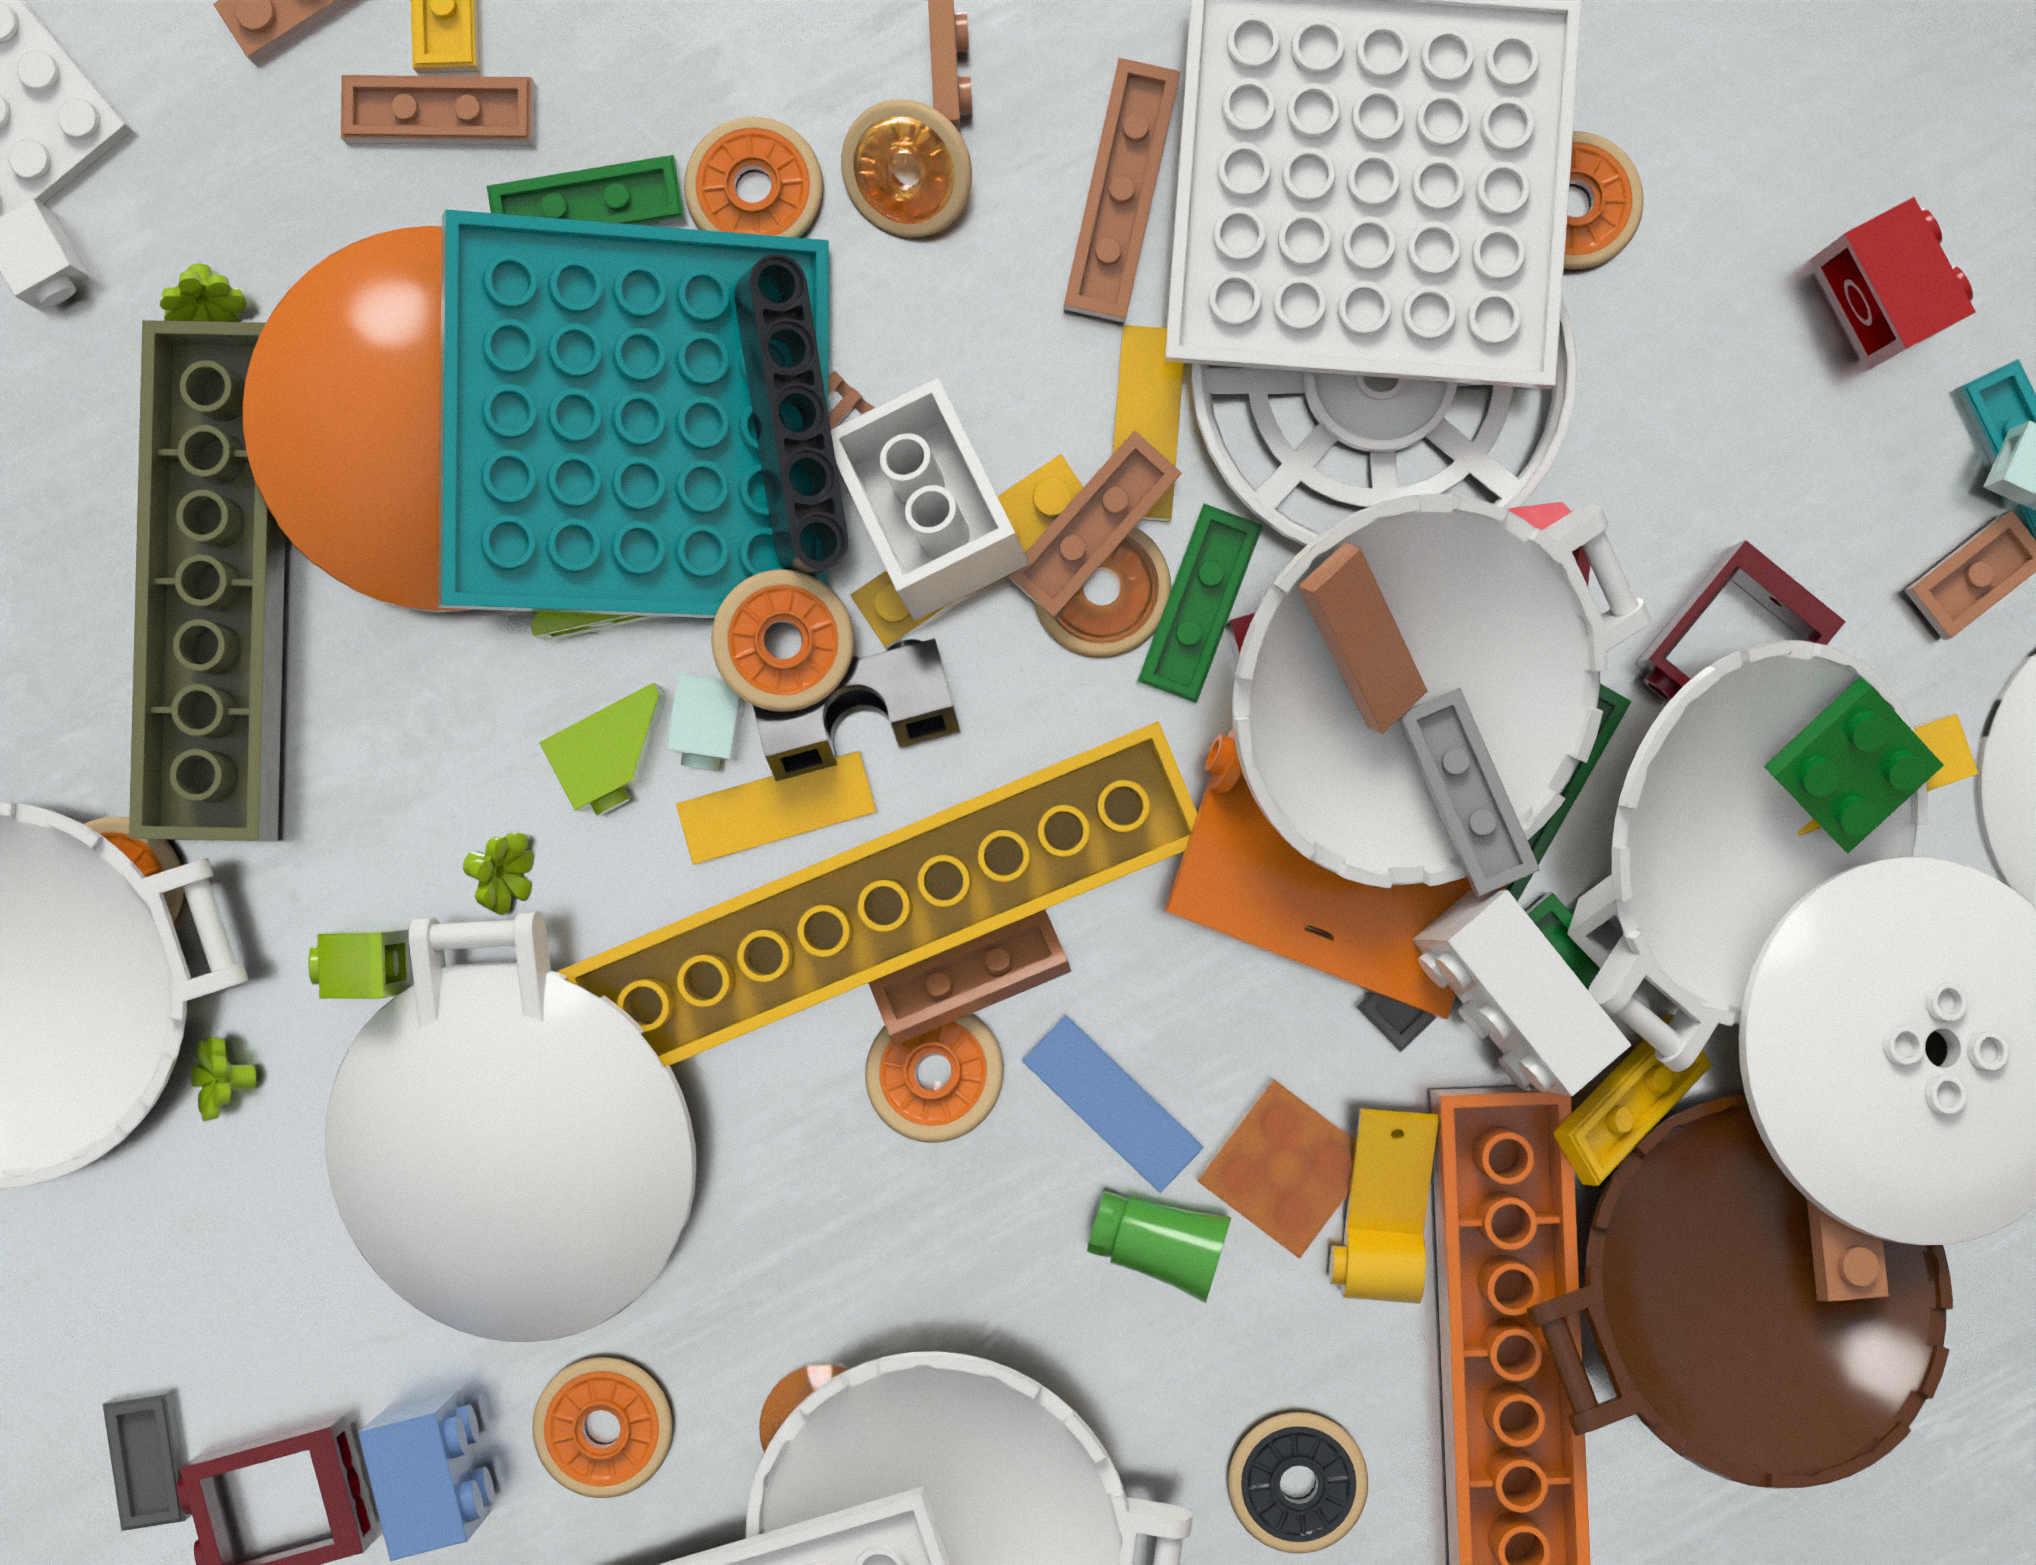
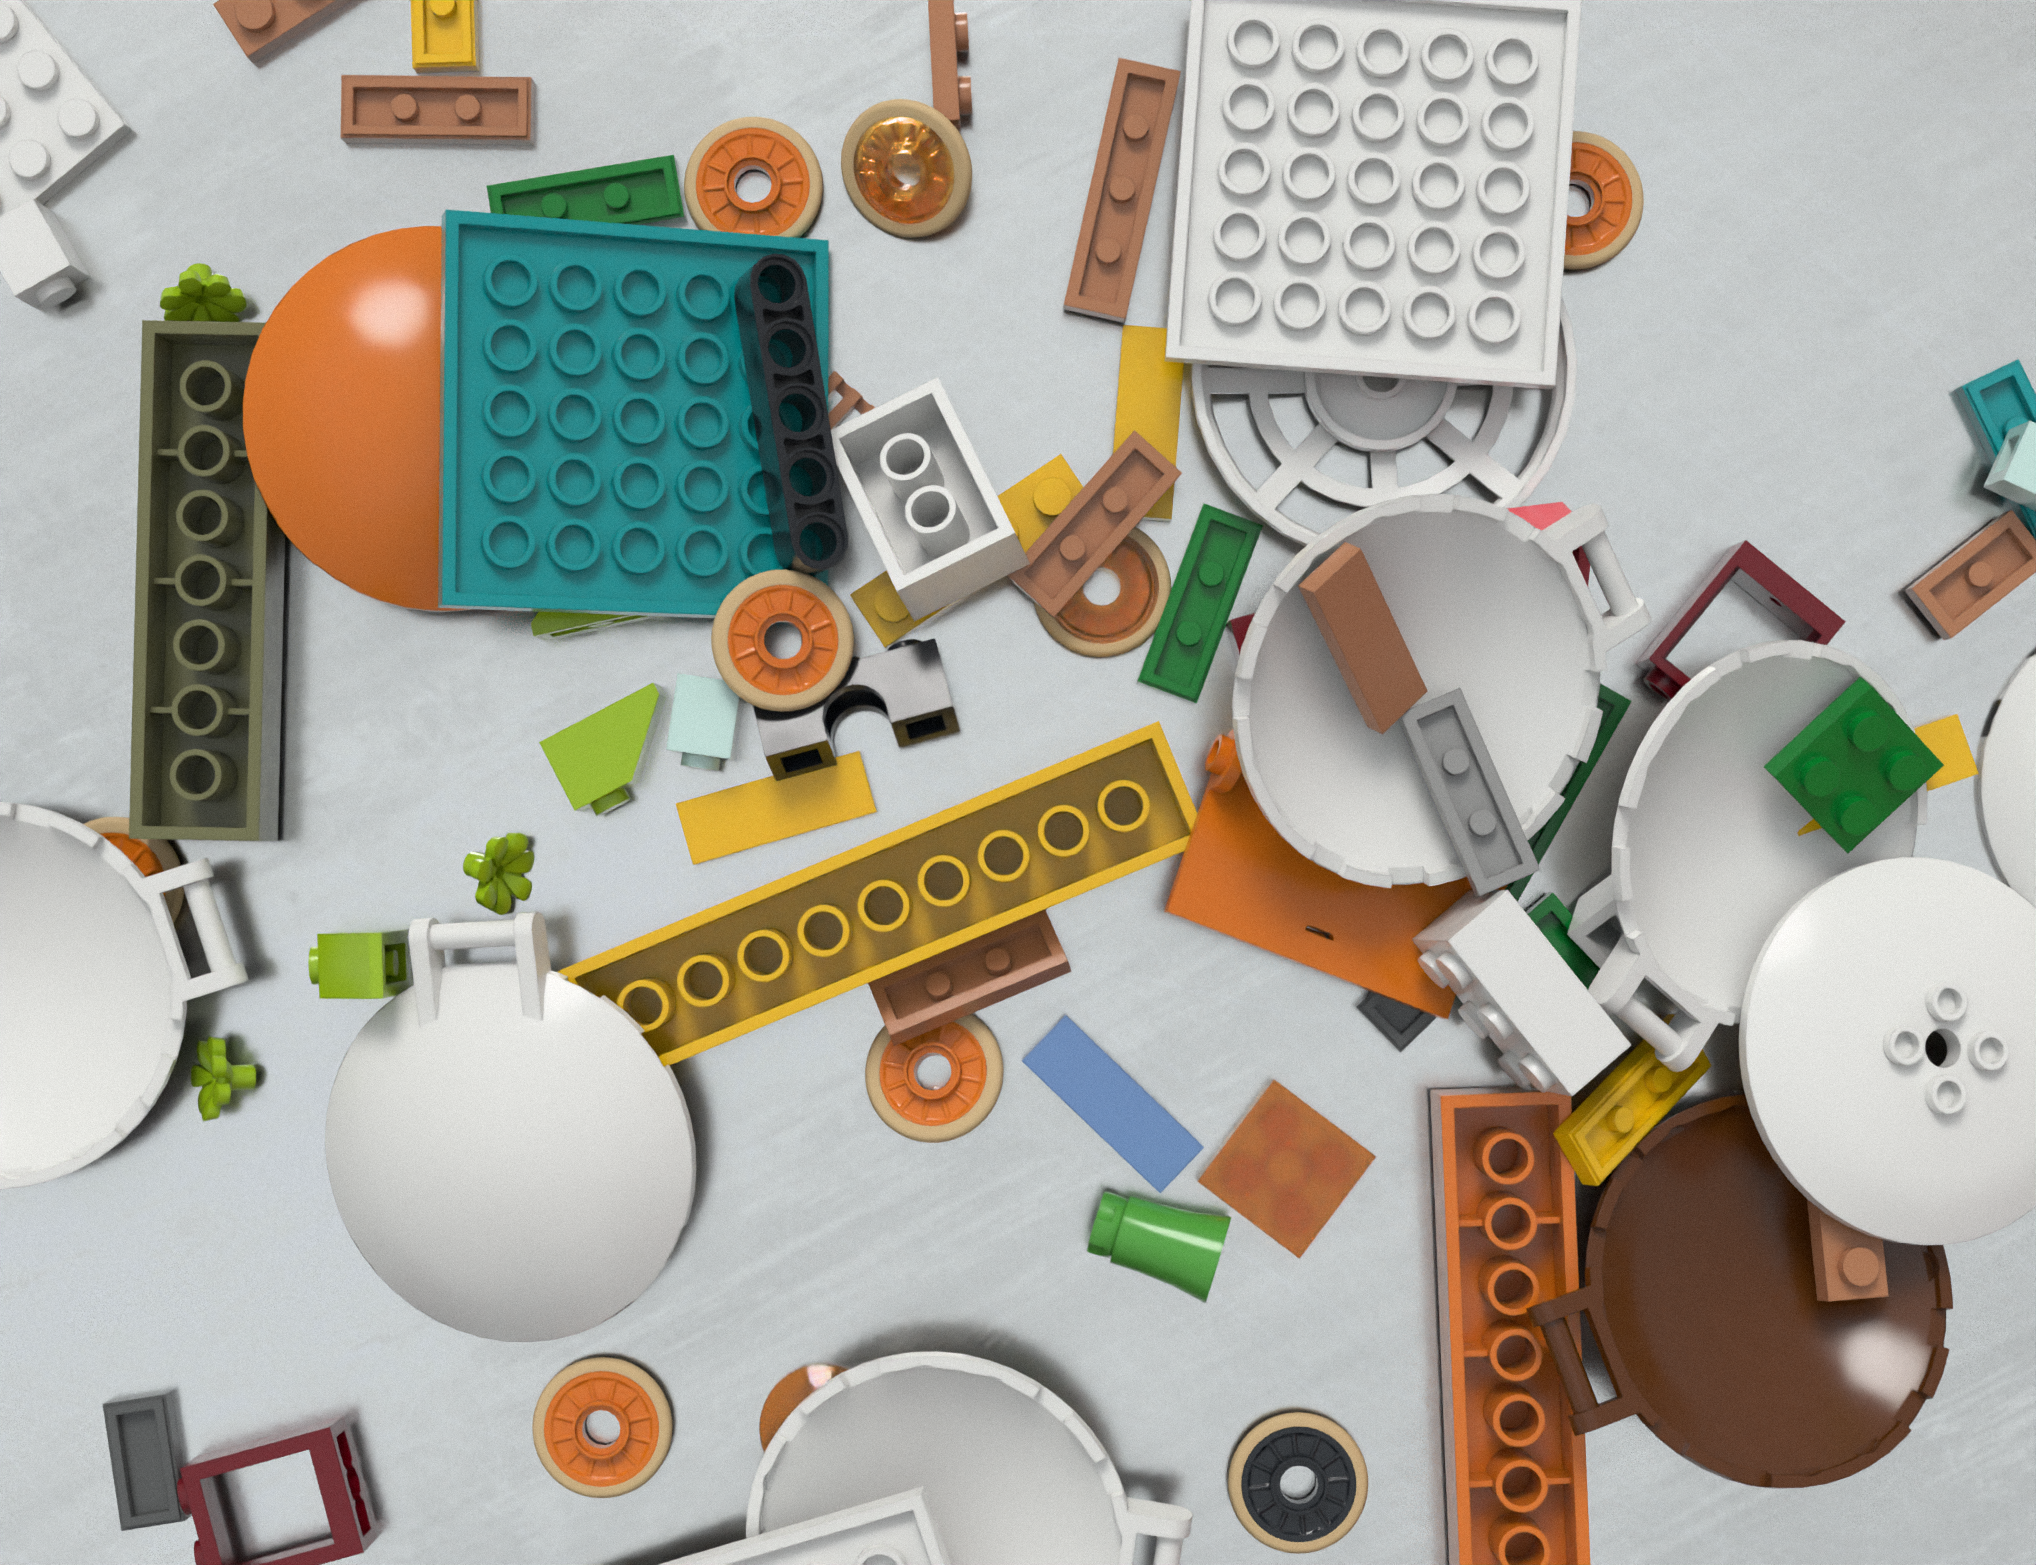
(426, 1474): medium blue brick -> none
(1387, 1208): yellow door -> none
(1894, 282): red brick -> none

